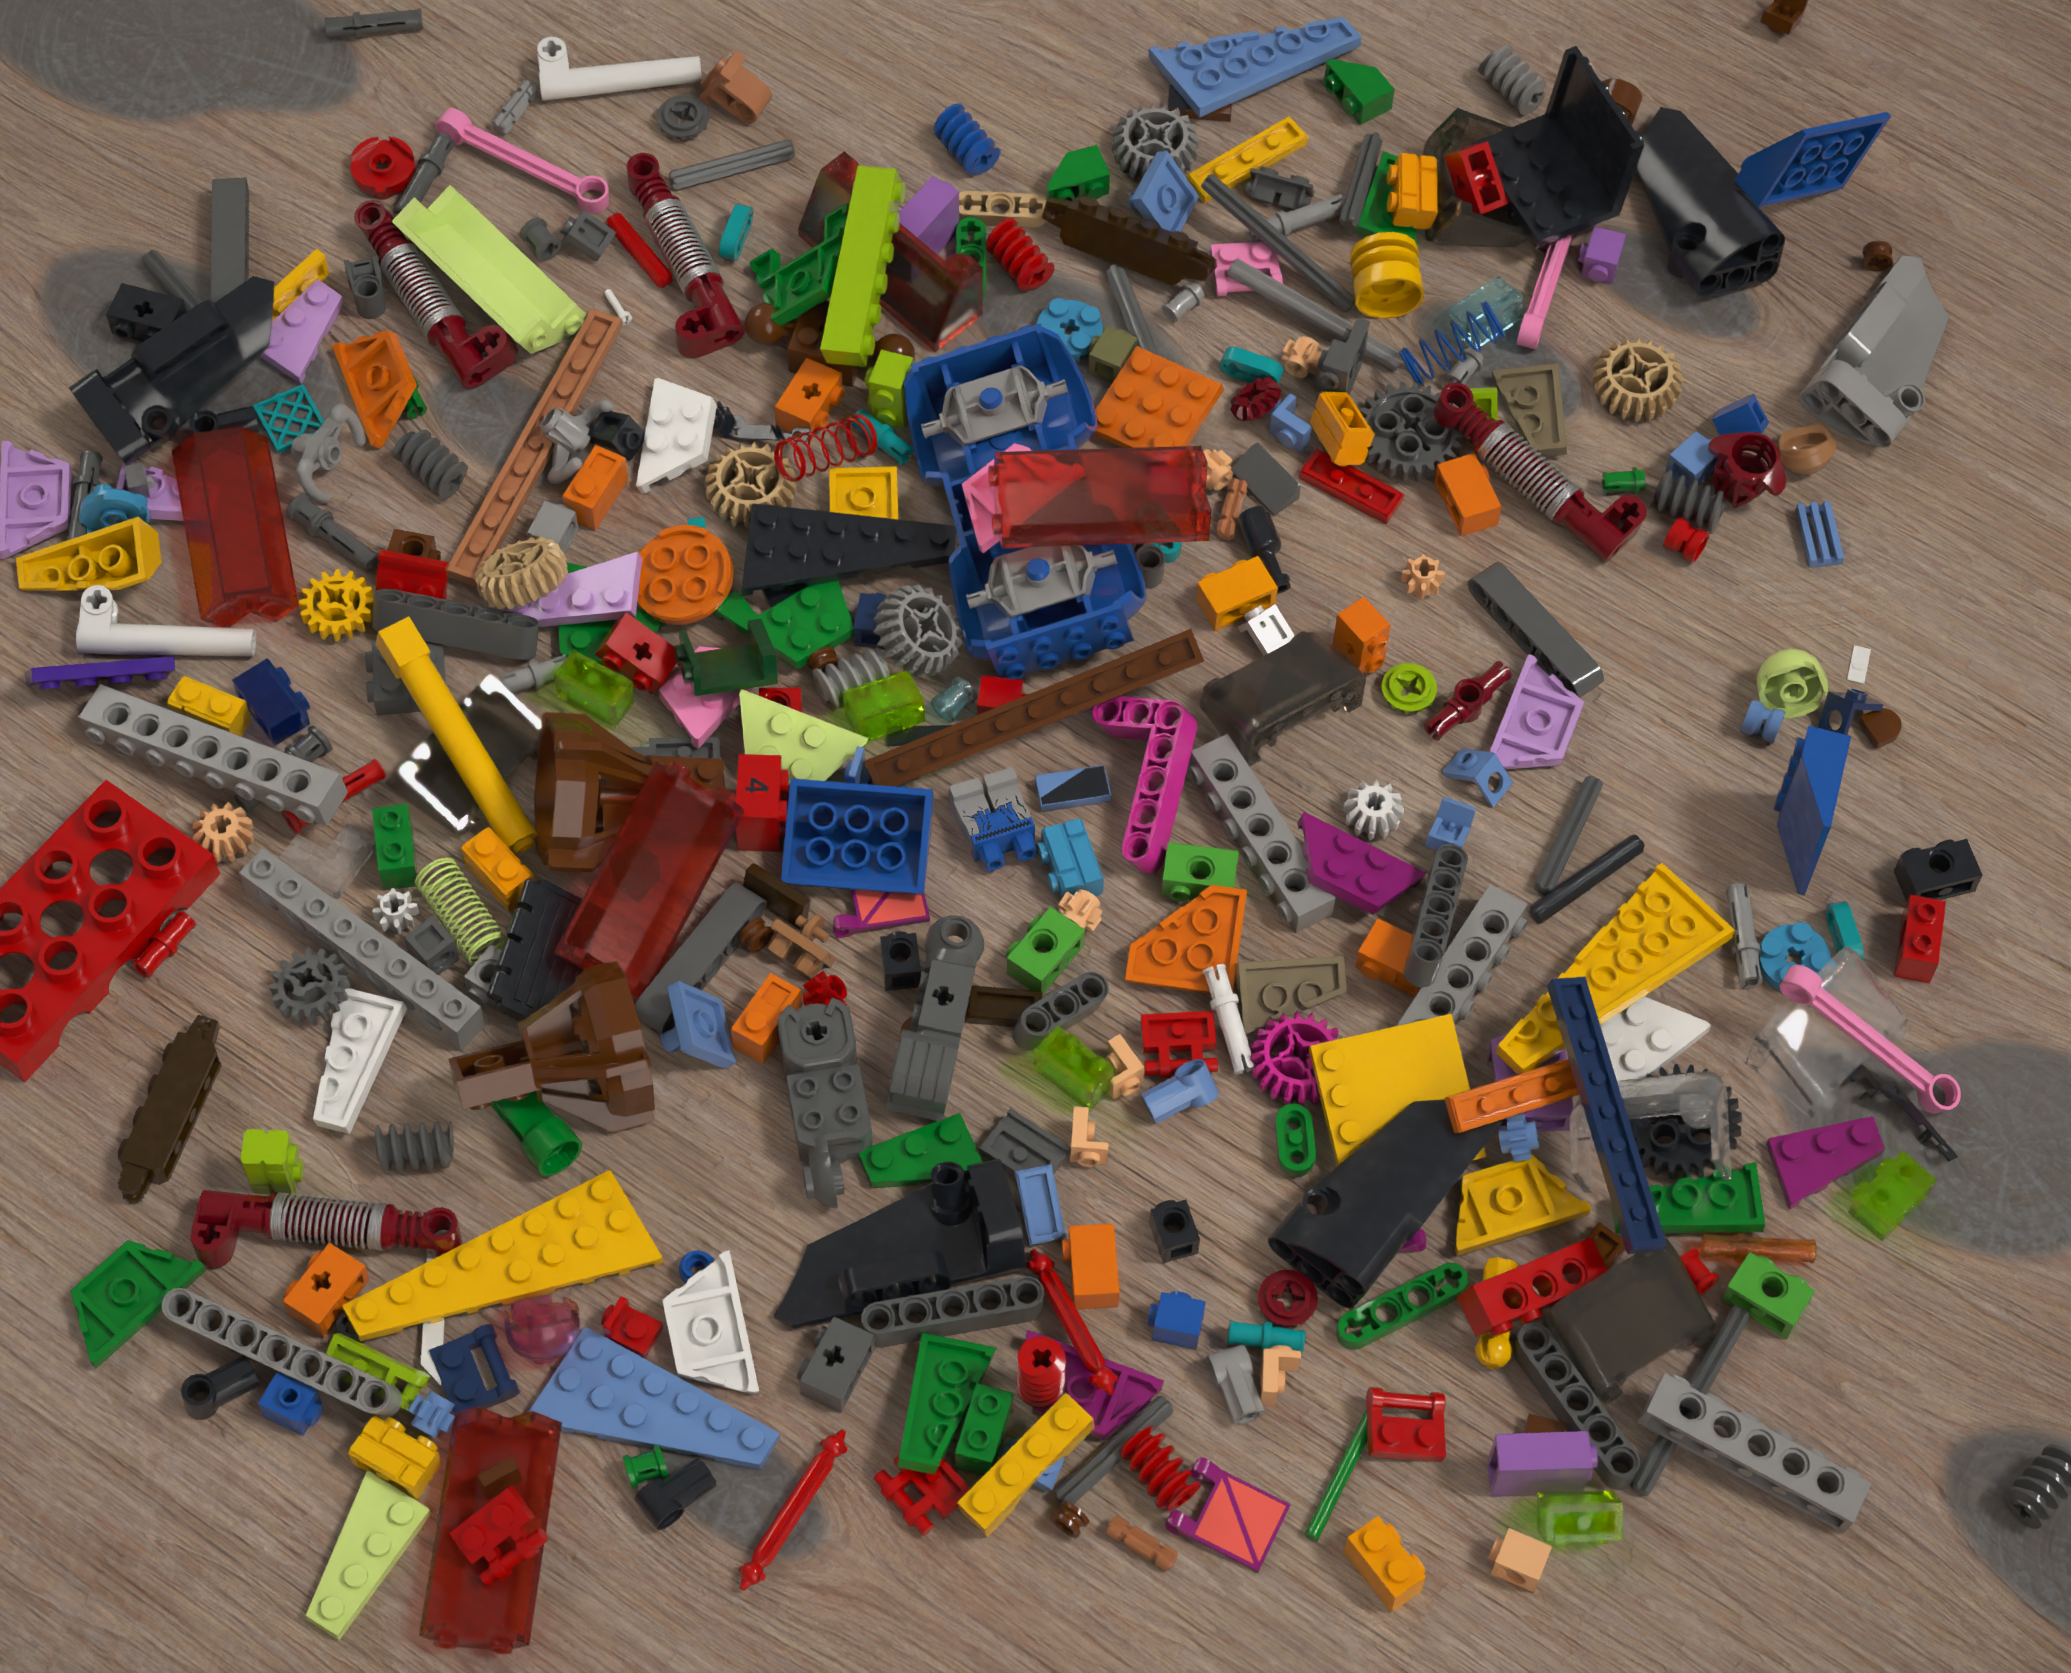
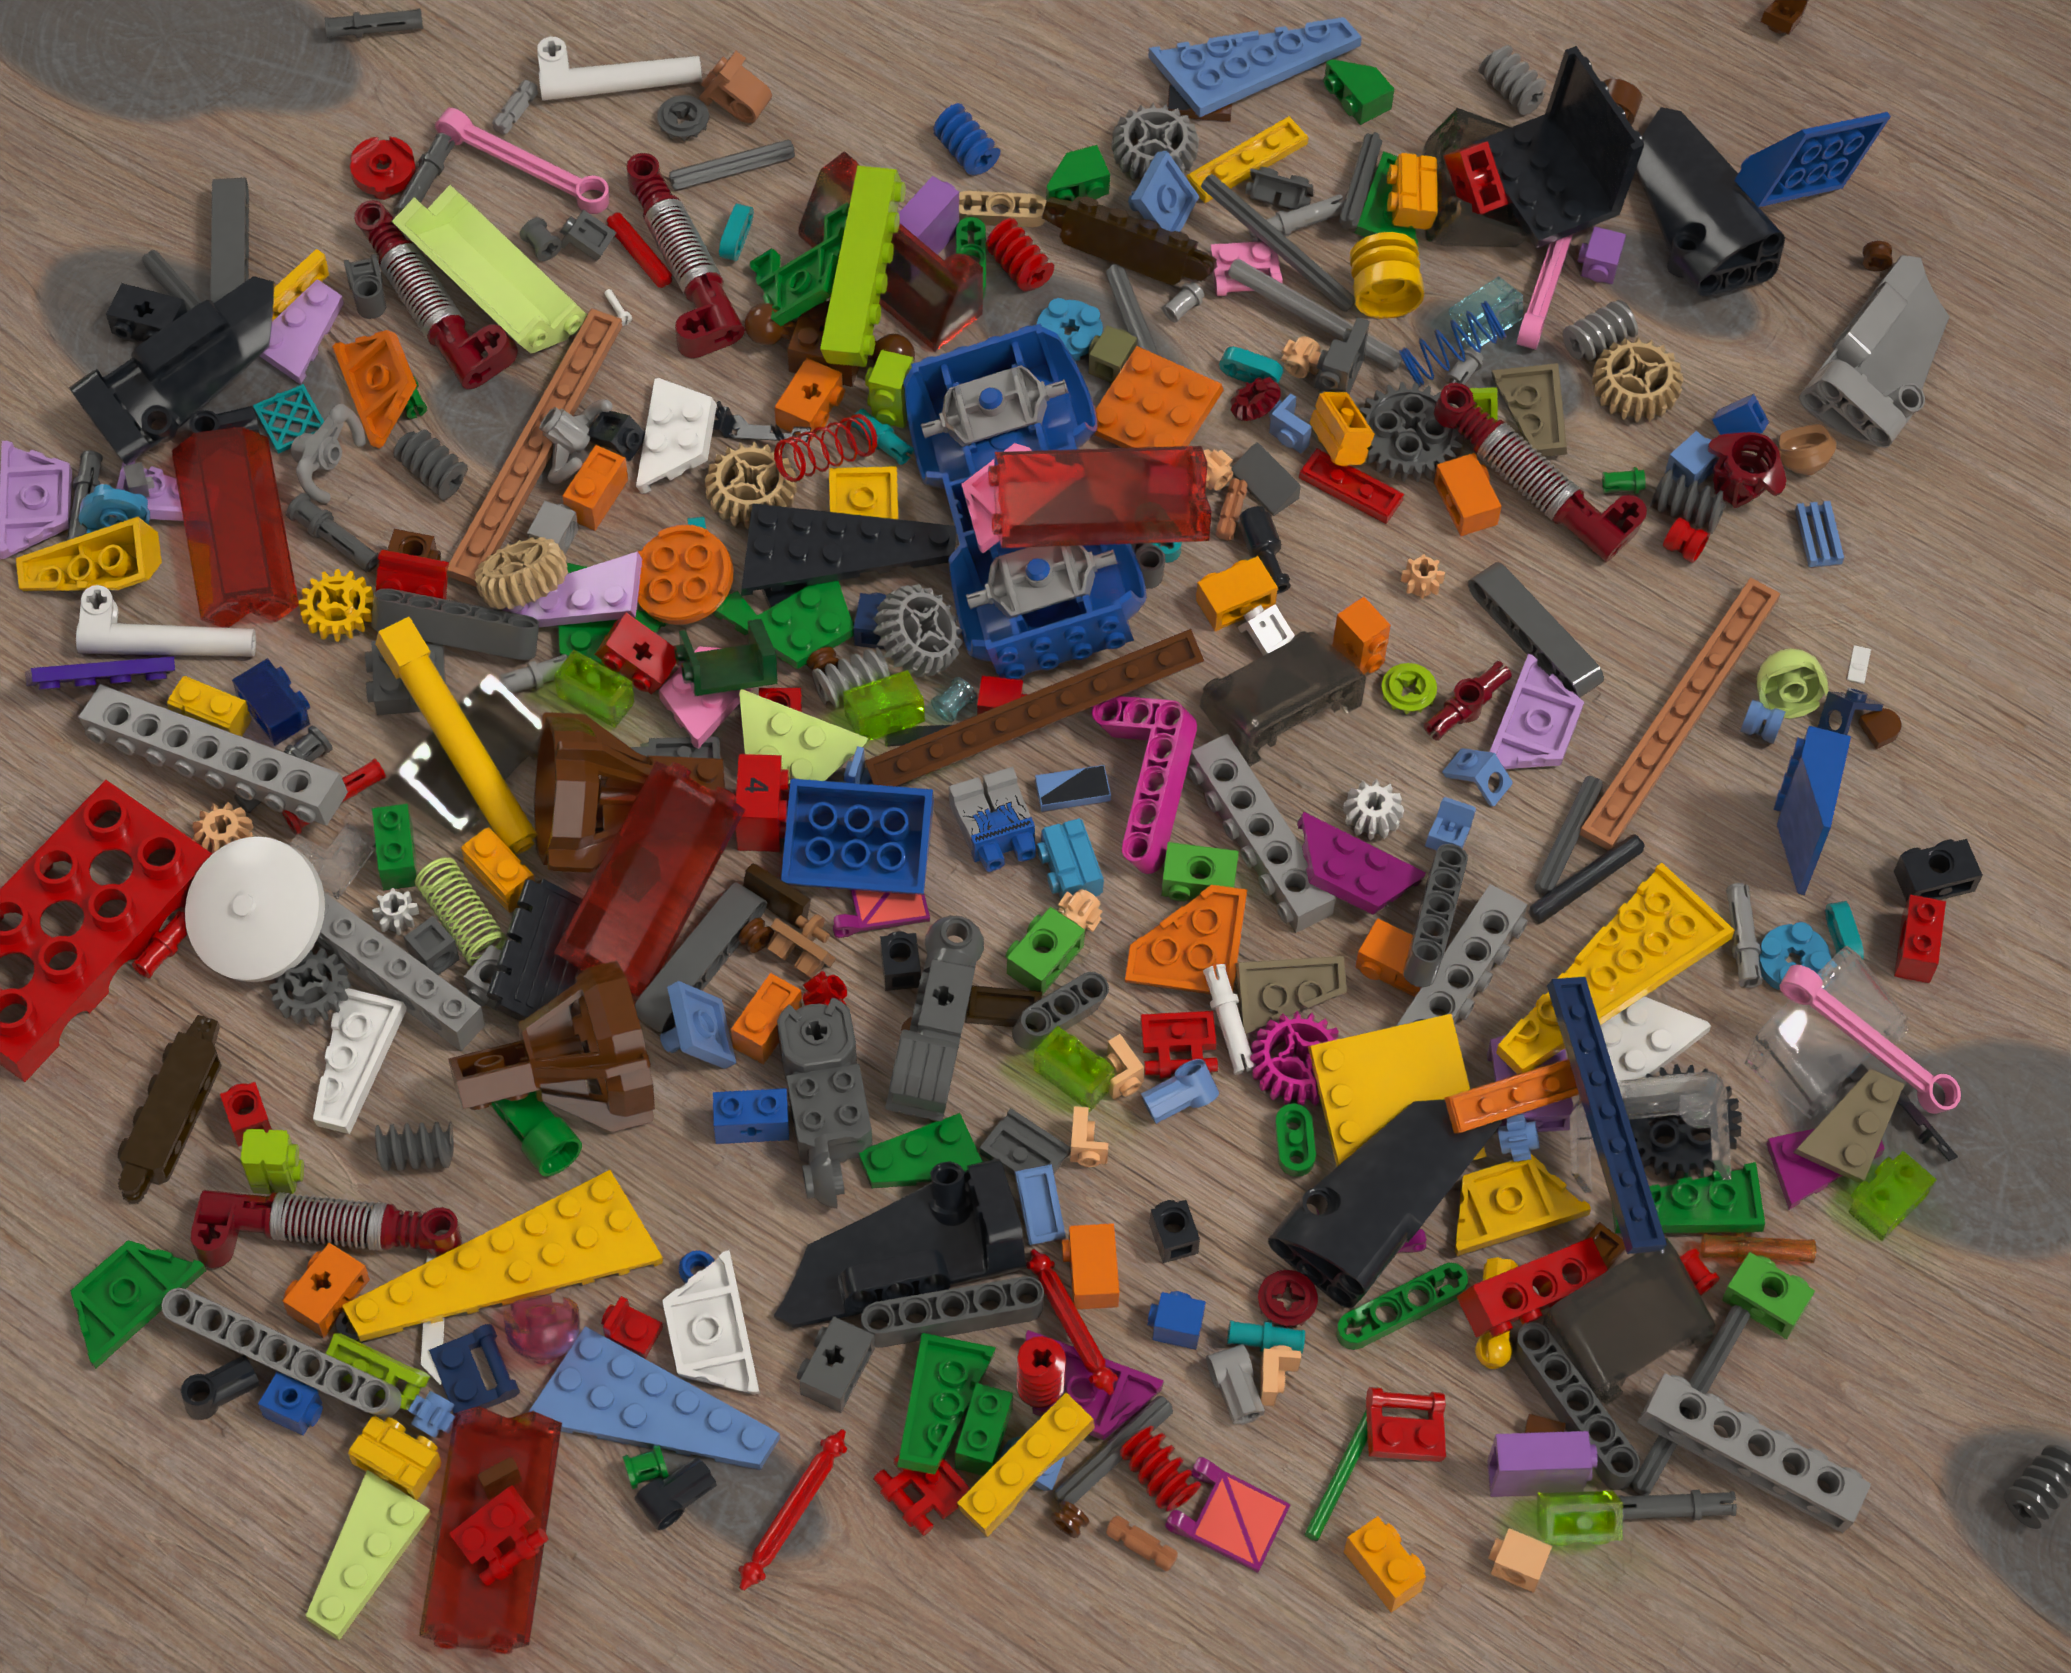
(240, 1097): none -> red brick
(254, 909): none -> white dish
(751, 1116): none -> blue brick
(1600, 330): none -> light grey piece
(1679, 715): none -> nougat plate
(1679, 1505): none -> dark grey pin
(1854, 1128): none -> dark tan wing

